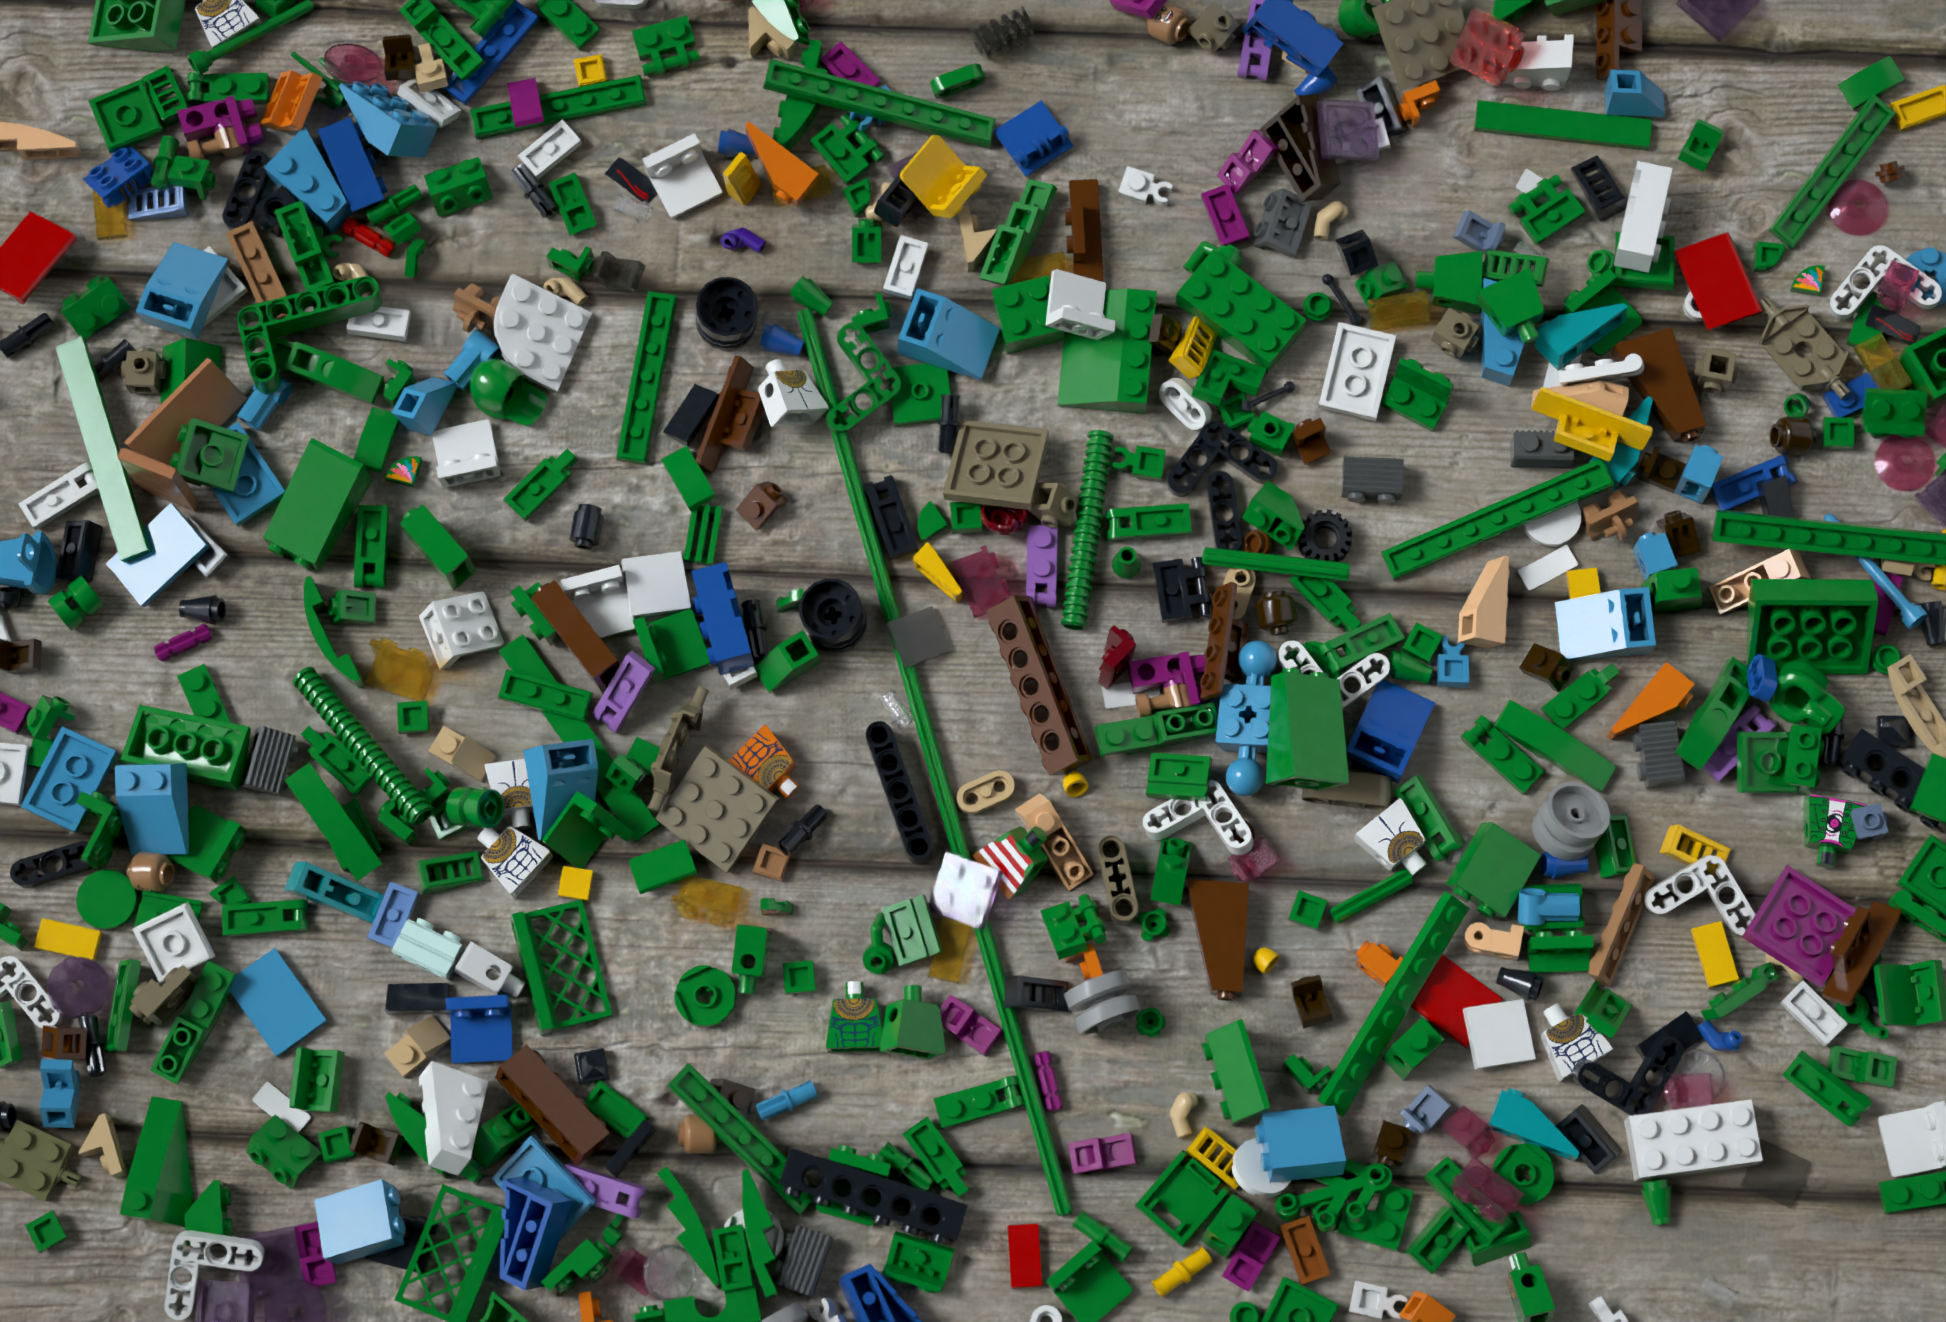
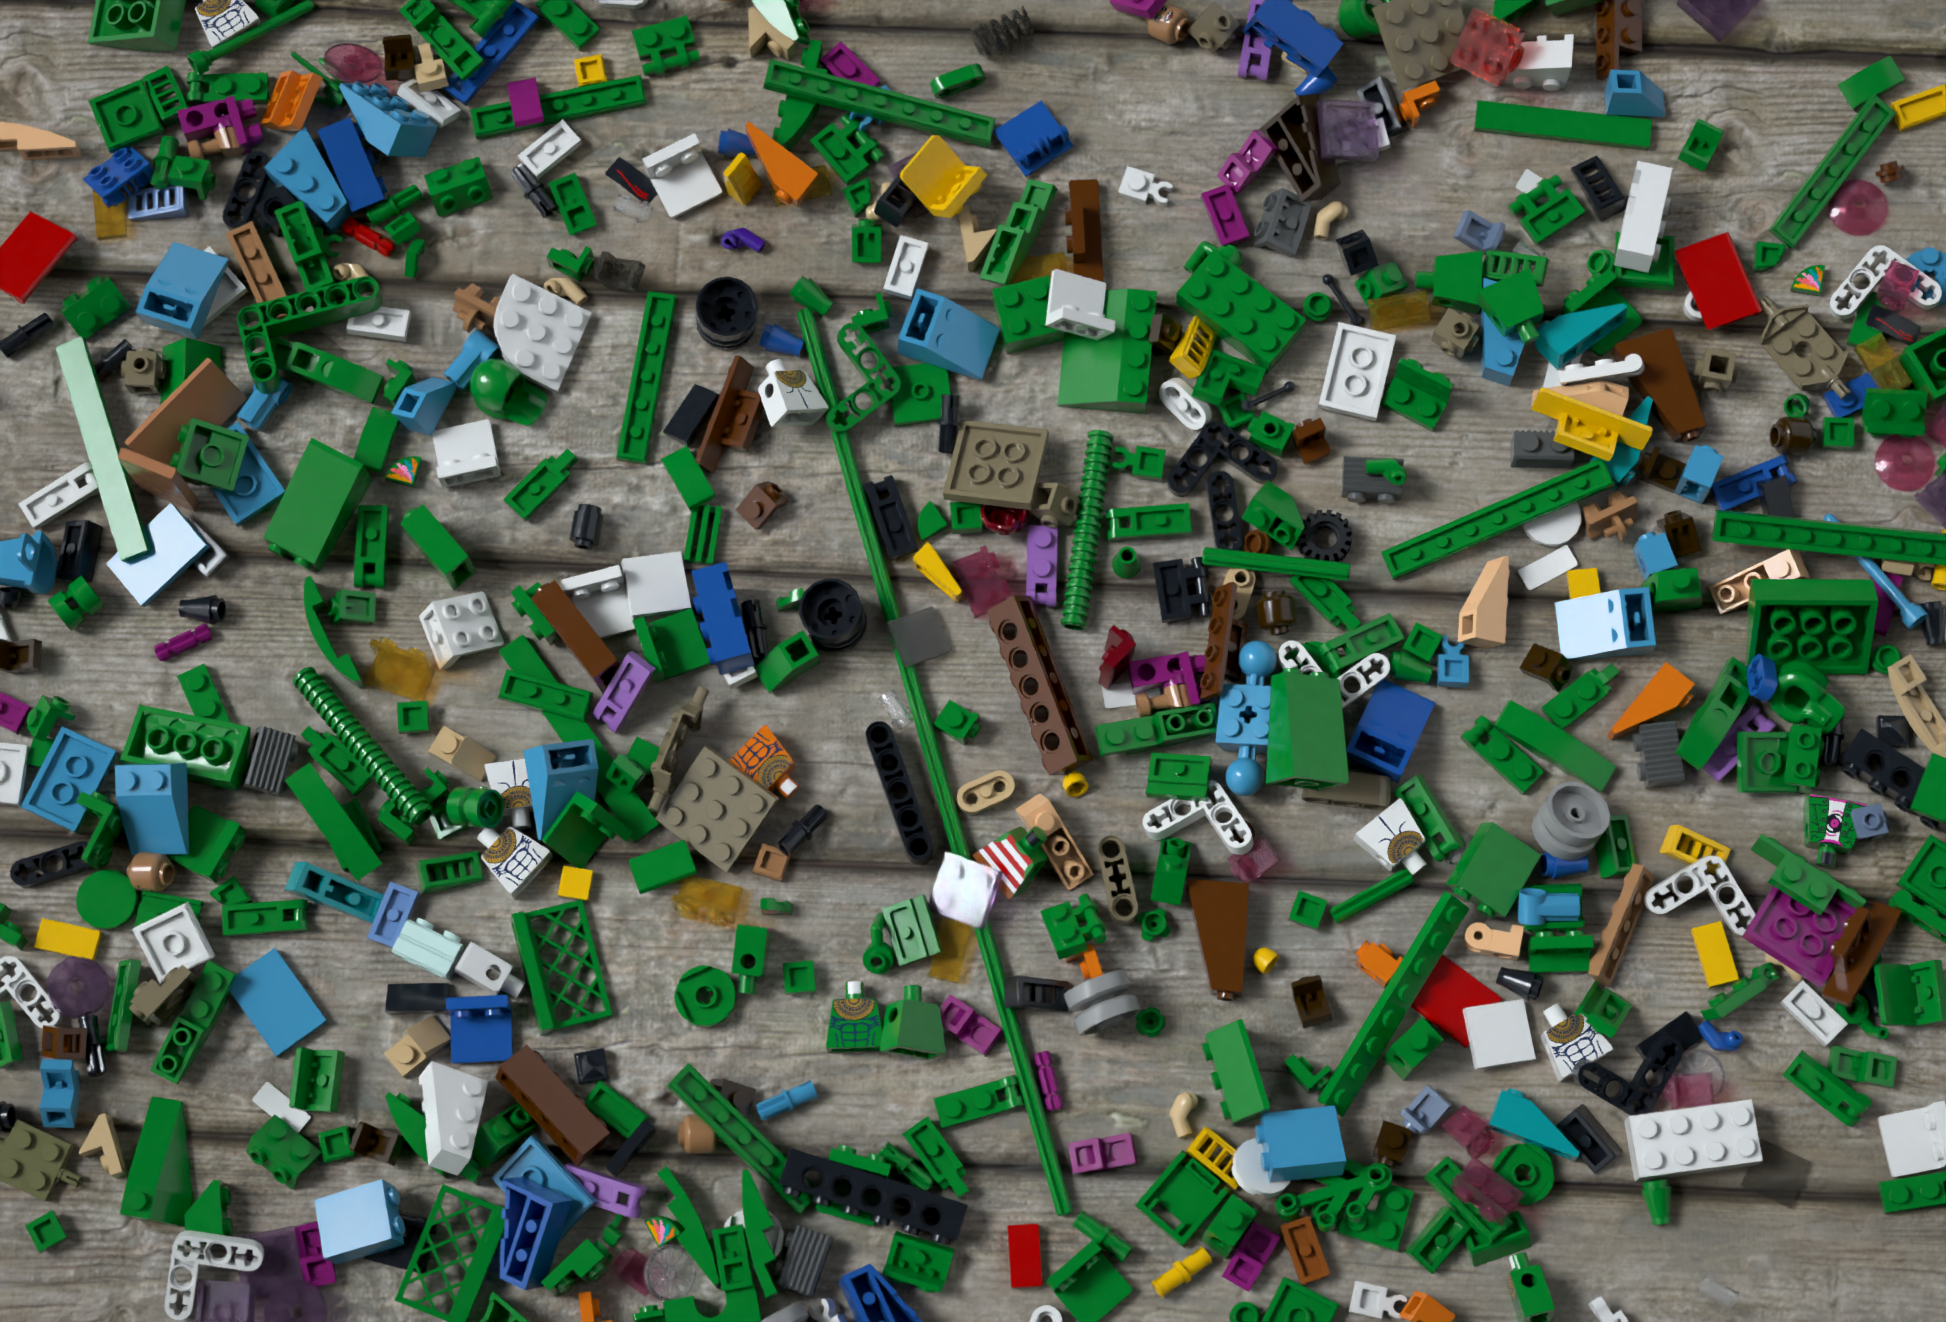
(663, 1229): none -> tile
(958, 722): none -> green bracket
(1388, 468): none -> green arm
(1801, 880): none -> green bracket

